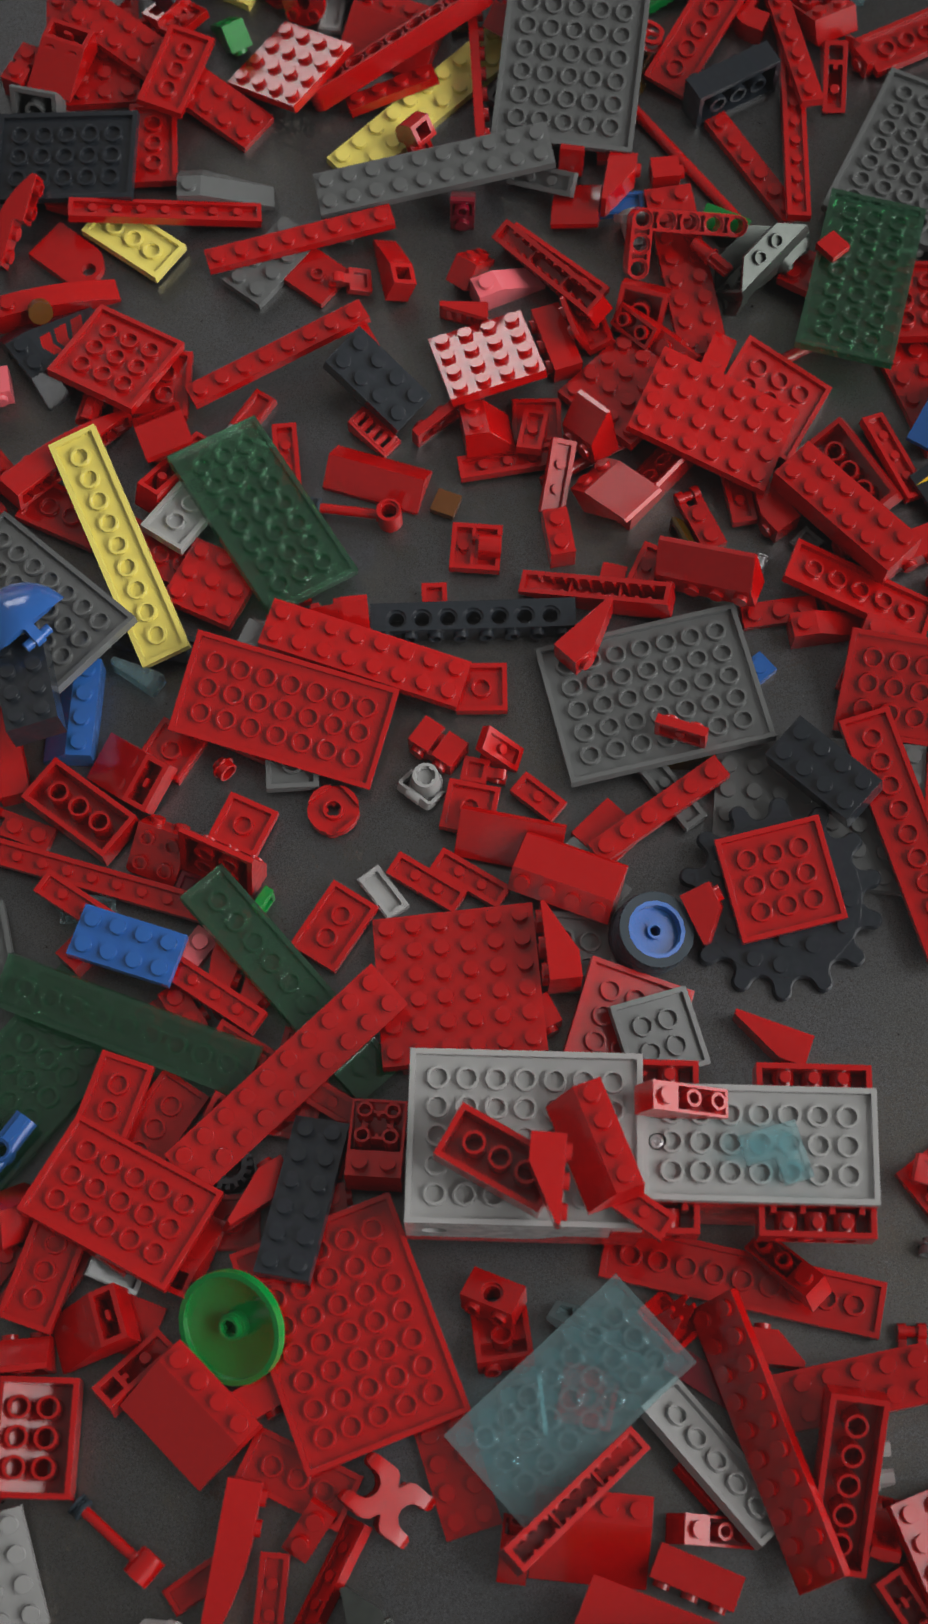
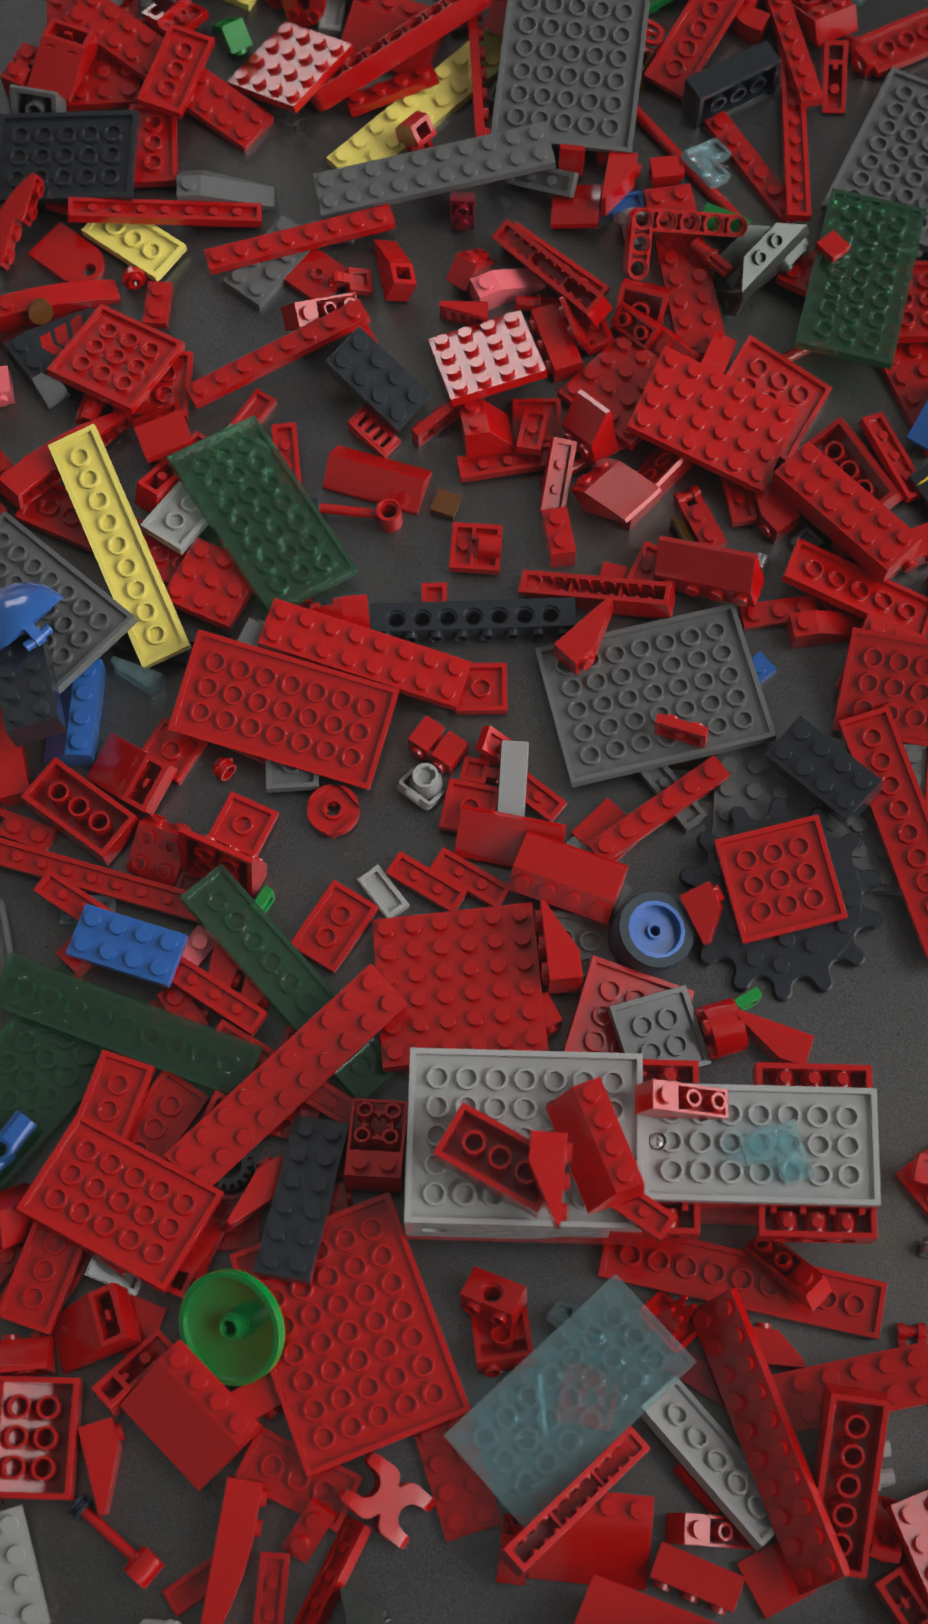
(102, 1455): none -> red slope
(133, 278): none -> red plate
(158, 304): none -> red plate
(304, 312): none -> red slope
(513, 777): none -> light grey tile
(527, 303): none -> red axle
(706, 161): none -> clear light blue plate
(722, 1028): none -> red brick
(749, 999): none -> green tile
(770, 1580): none -> red tile

